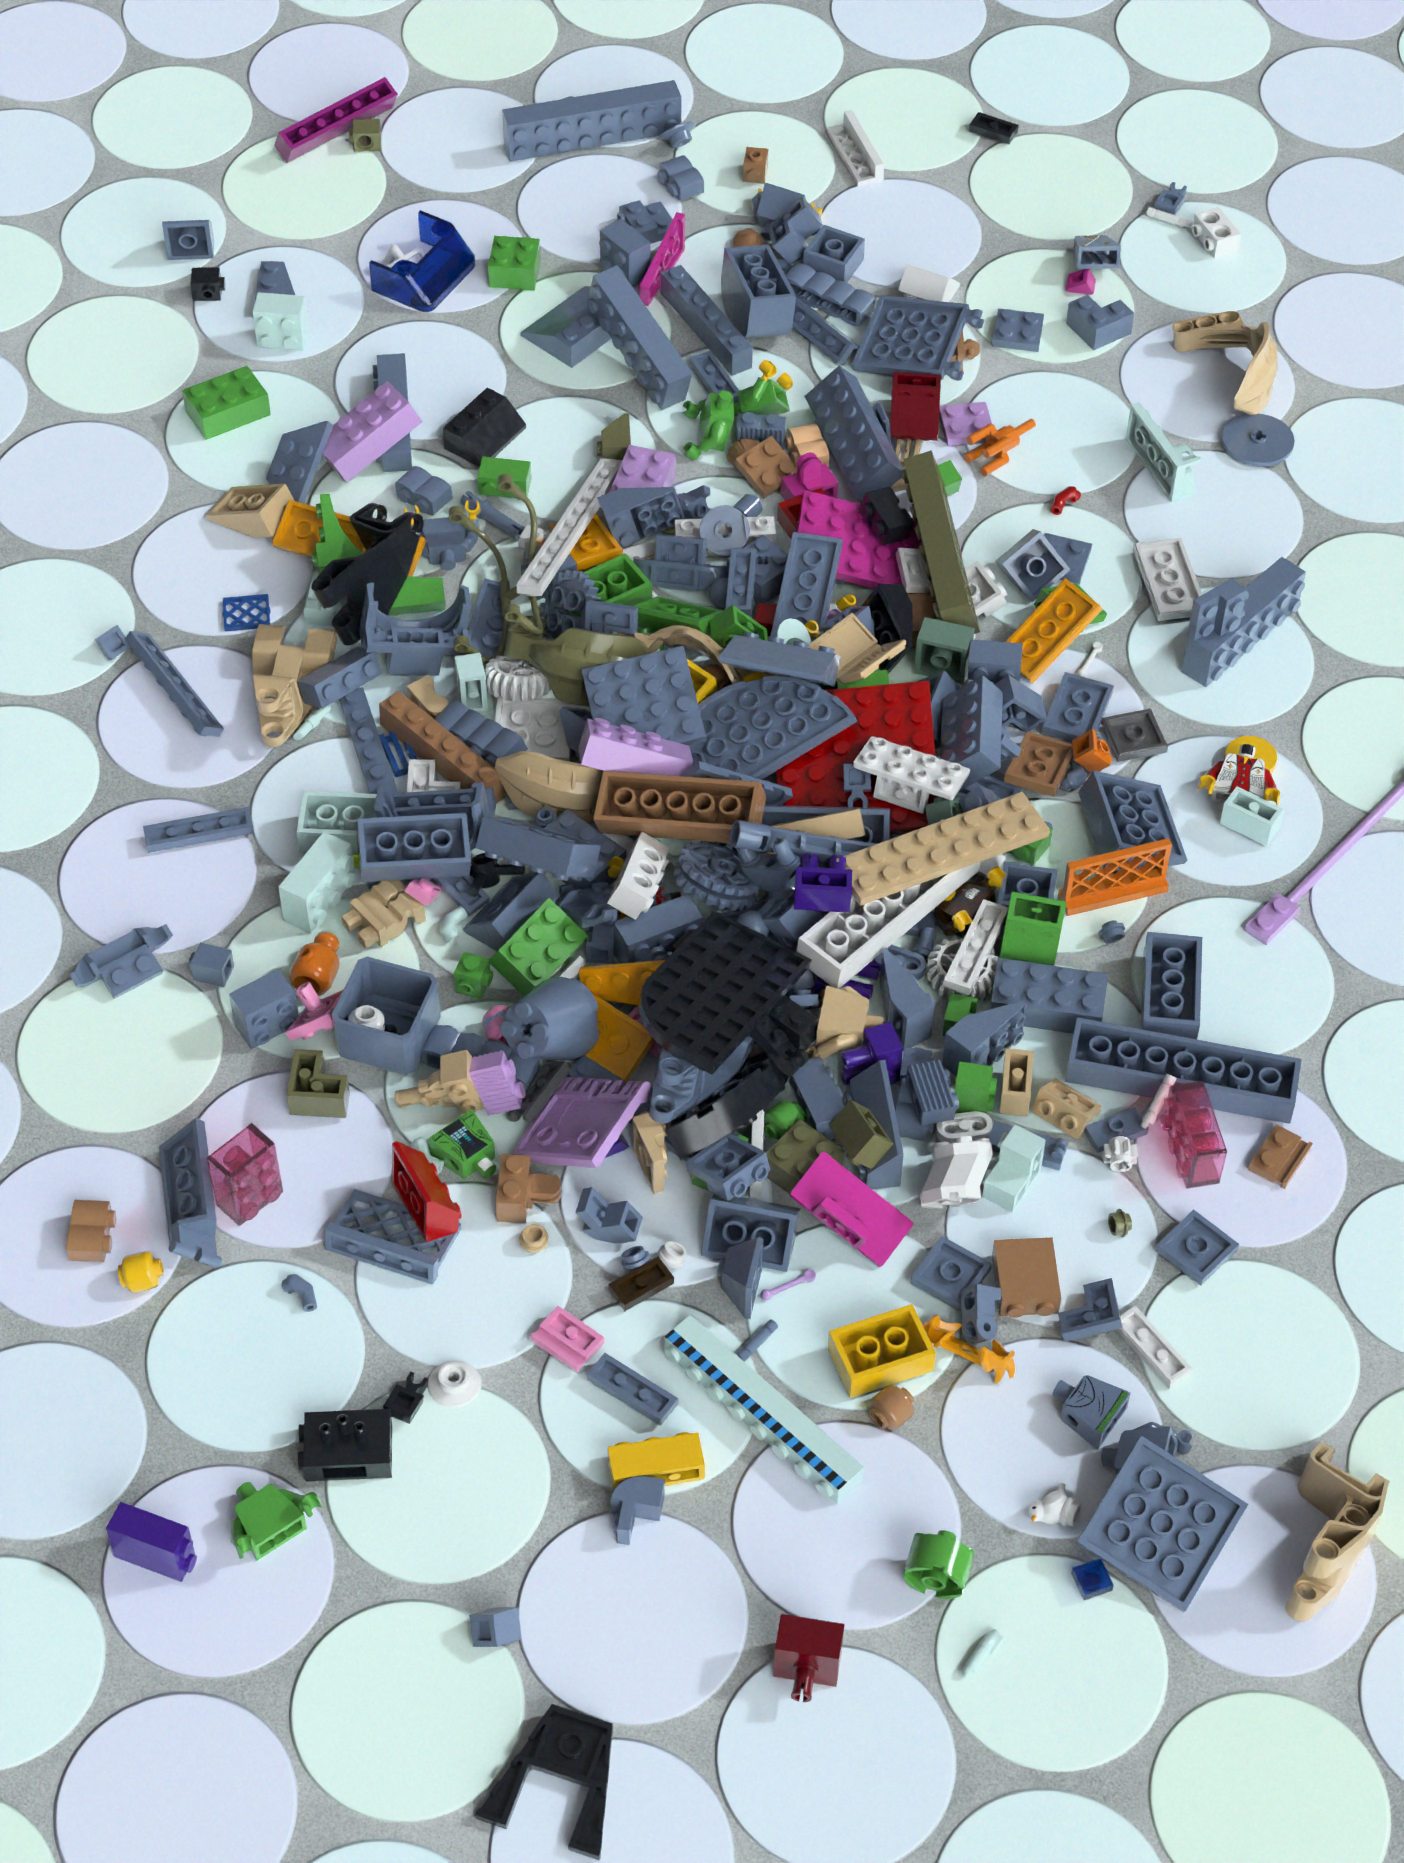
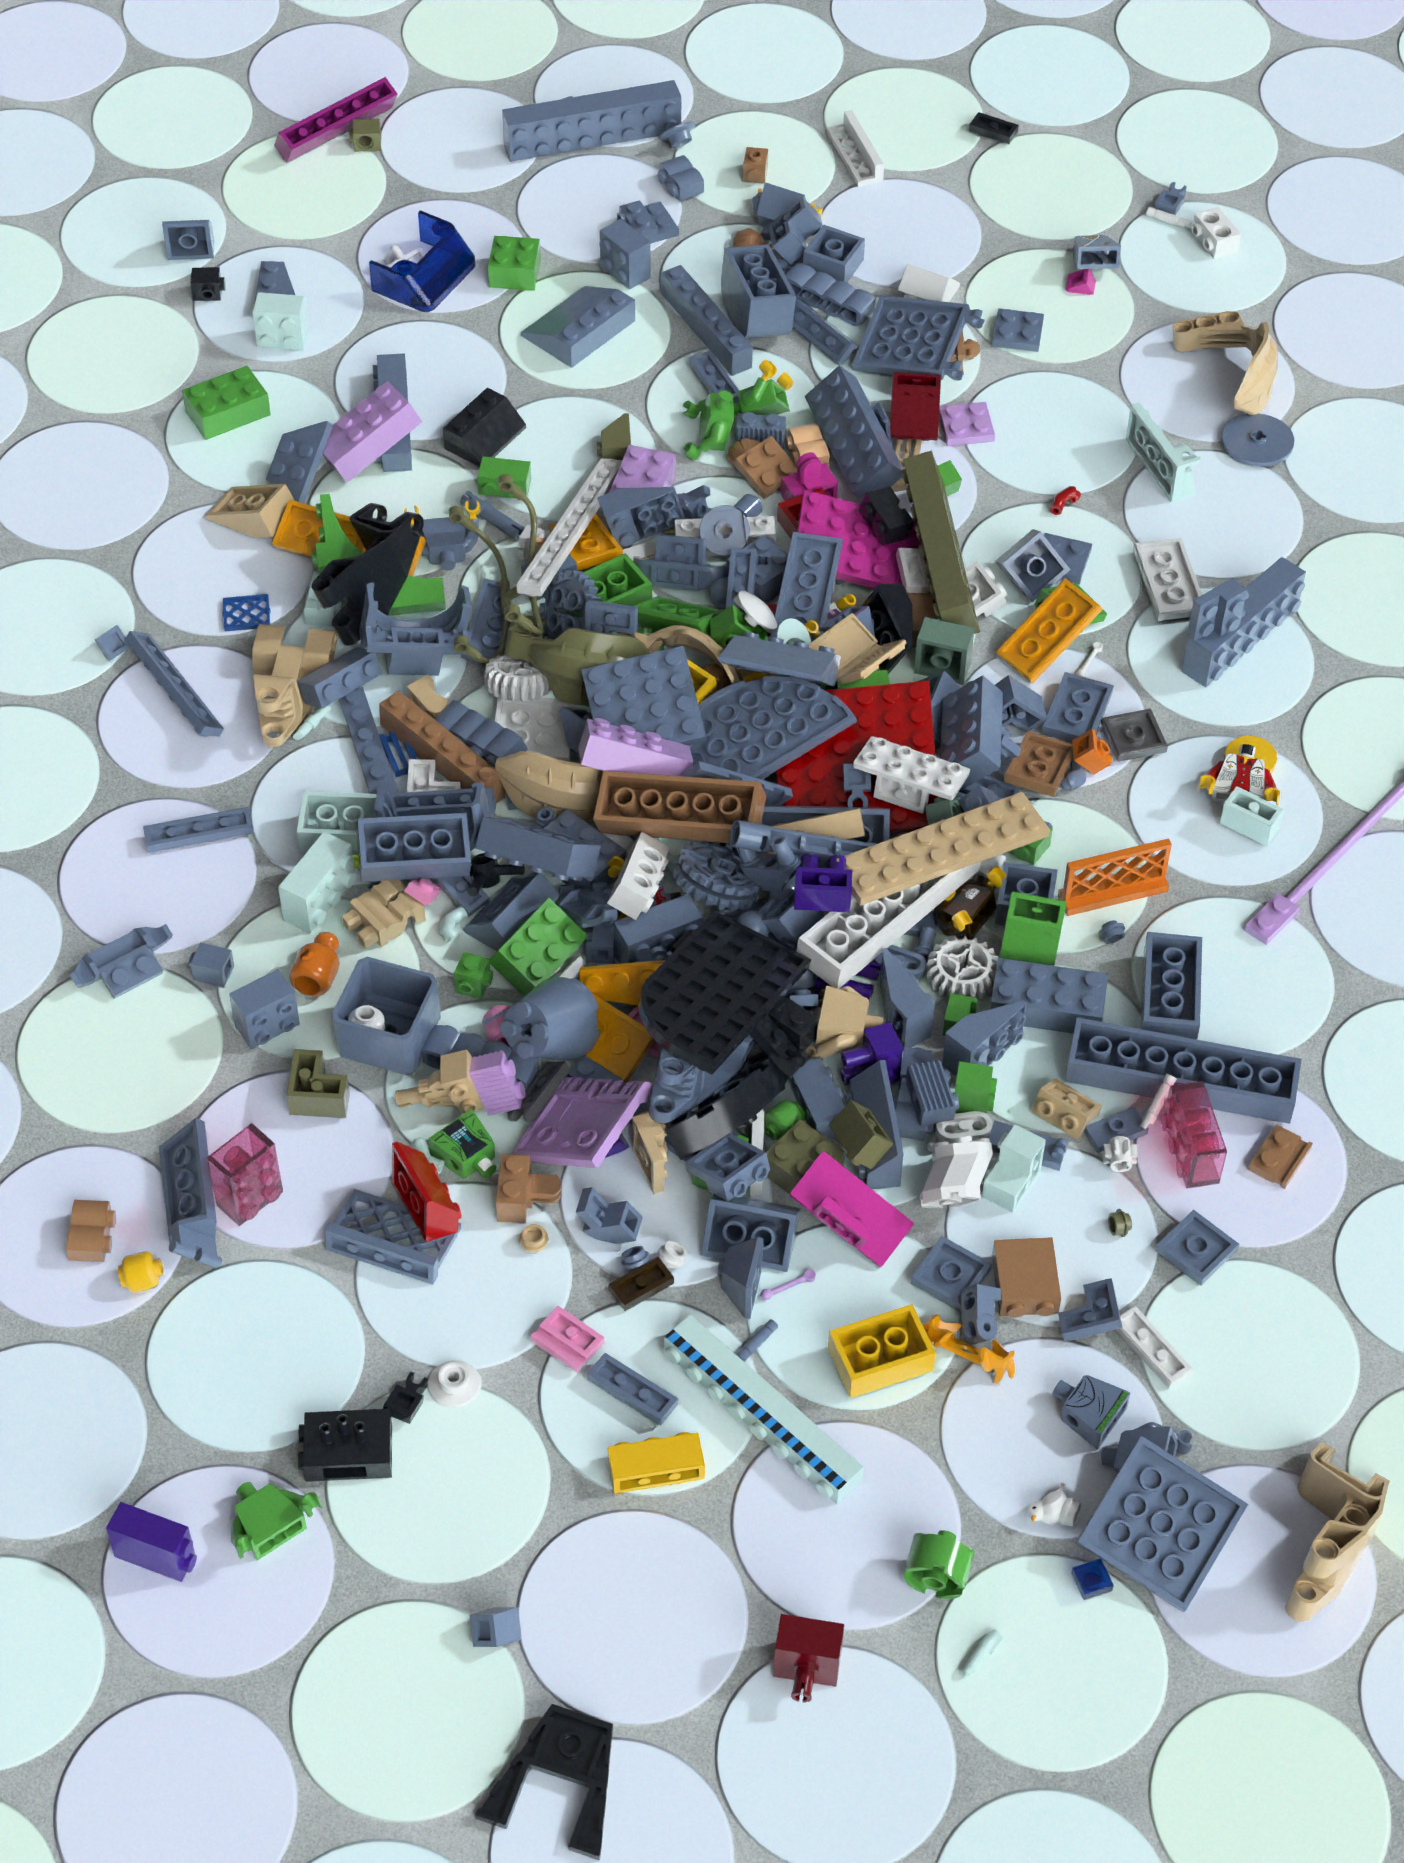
(303, 1288): sand blue arm -> none
(315, 1015): bright pink plate -> none
(423, 490): sand blue brick -> none
(471, 681): light aqua brick -> none
(634, 1499): sand blue brick -> none
(639, 338): sand blue brick -> none
(665, 258): dark pink wing -> none
(757, 611): none -> white dish
(891, 1407): medium nougat head -> none
(976, 947): white plate -> none
(994, 660): sand blue brick -> none
(997, 444): orange plant -> none
(1016, 1082): tan brick -> none
(1099, 325): sand blue brick -> none
(1128, 814): sand blue slope -> none

